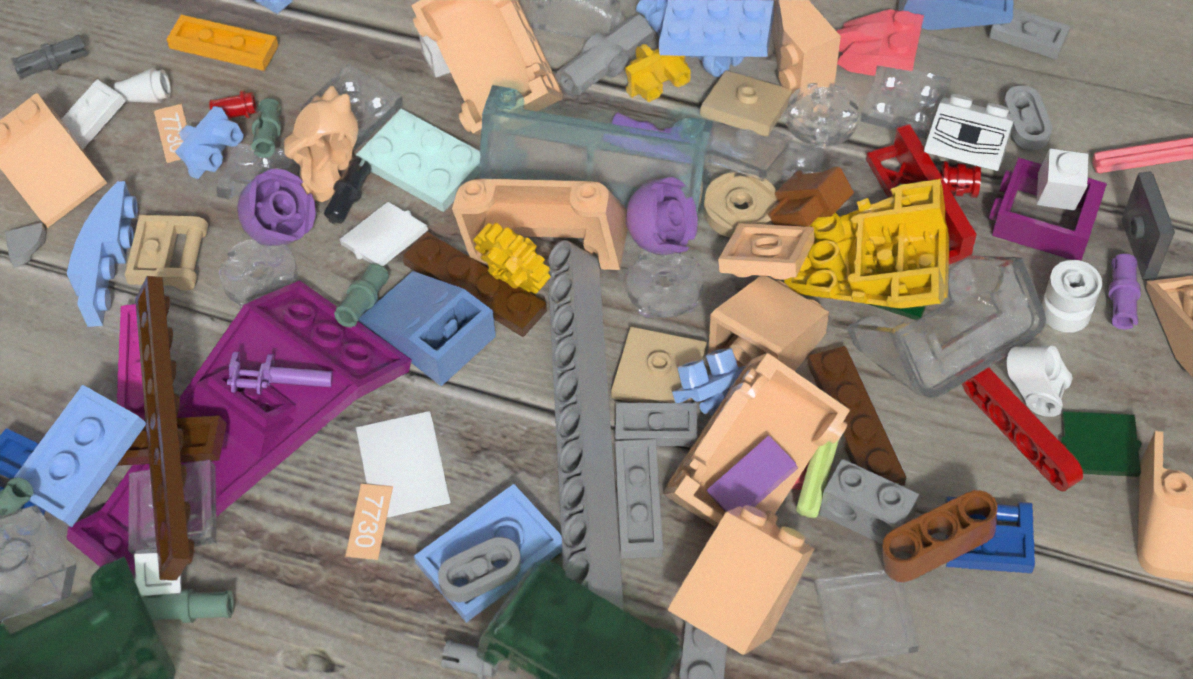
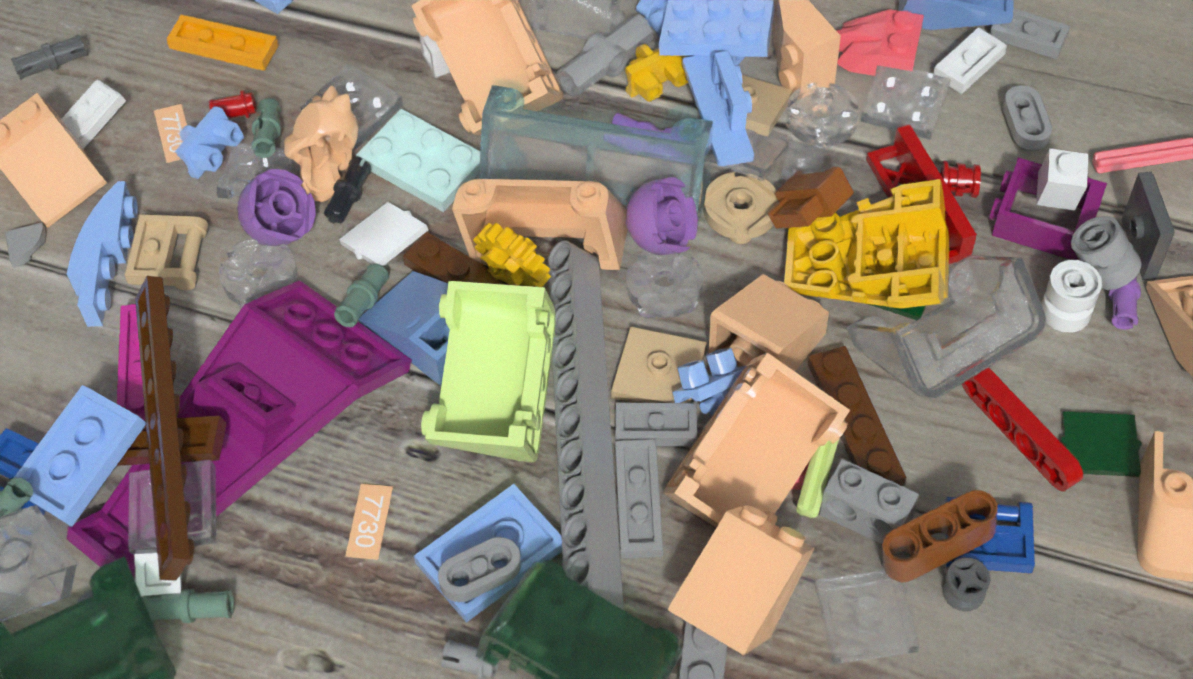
(146, 87): white cone -> none
(271, 374): medium lavender piece -> none
(407, 457): white sticker -> none
(493, 370): none -> yellowish green windscreen
(721, 99): none -> light blue bracket
(753, 476): medium lavender tile -> none
(766, 250): light nougat plate -> none
(967, 574): none -> dark grey wheel
(970, 132): white slope -> none
(971, 59): none -> white plate
(1039, 377): white piece -> none
(1107, 249): none -> light grey wheel

